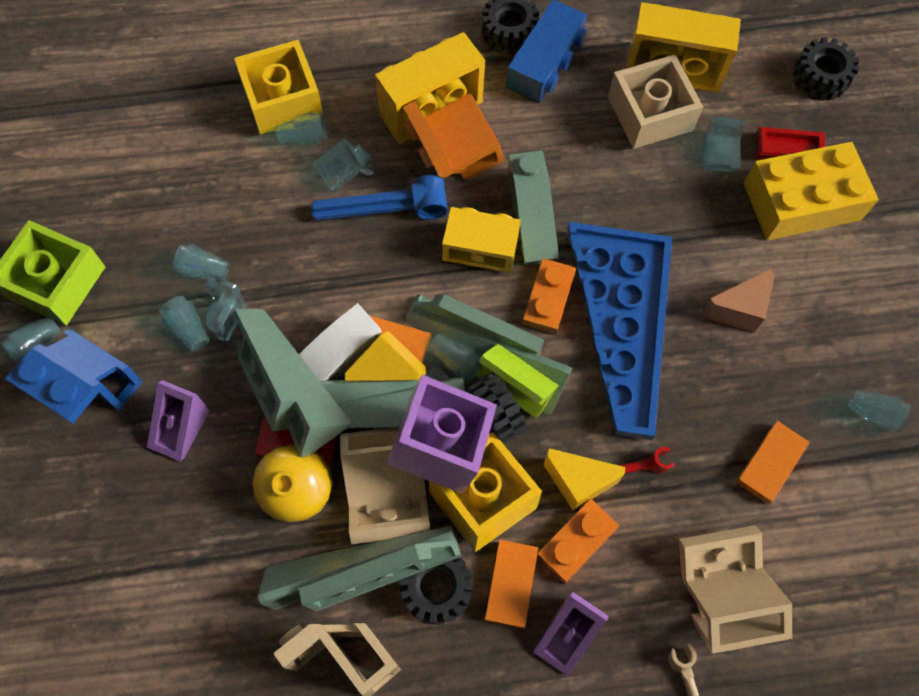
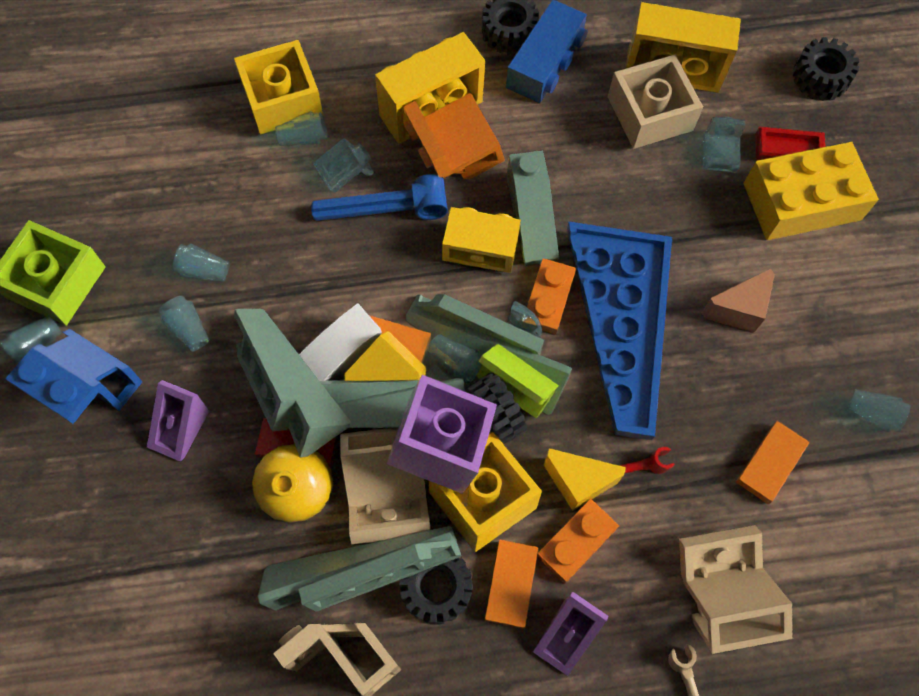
(221, 313): clear light blue bracket -> none
(524, 319): none -> clear light blue tile

